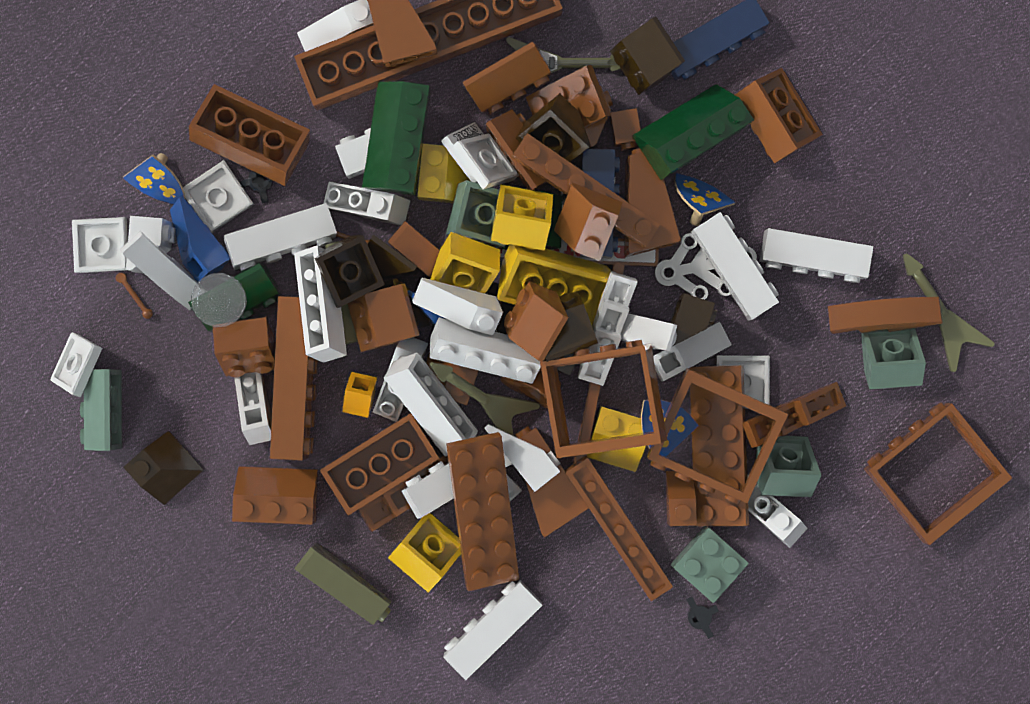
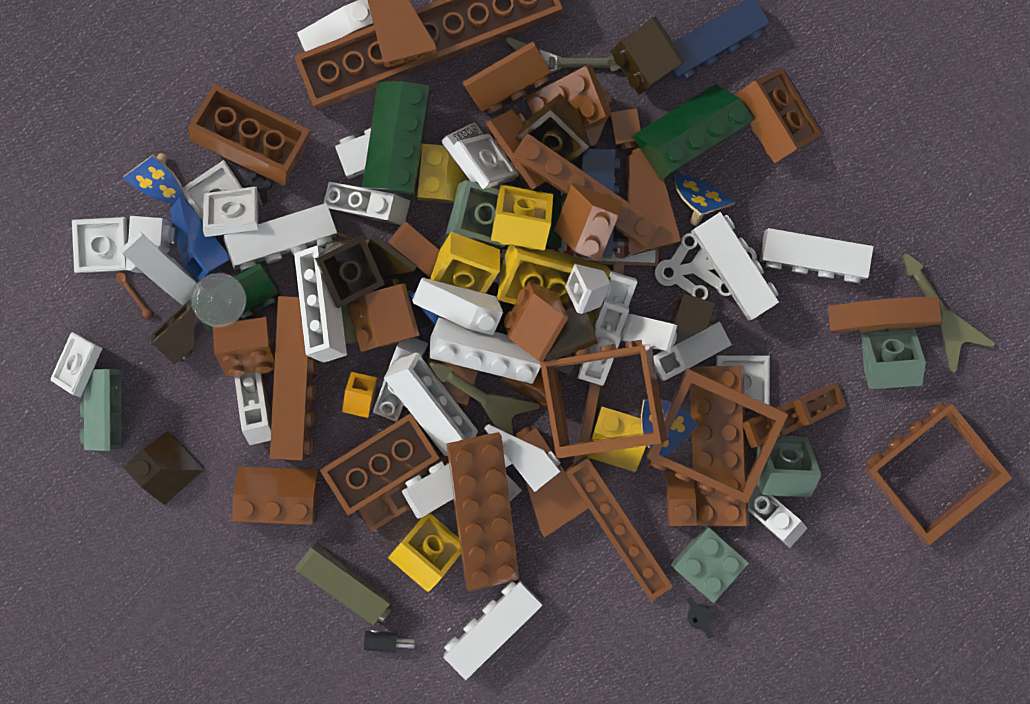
(176, 335): none -> dark brown slope
(230, 211): none -> white tile
(385, 641): none -> black piece
(587, 288): none -> white slope

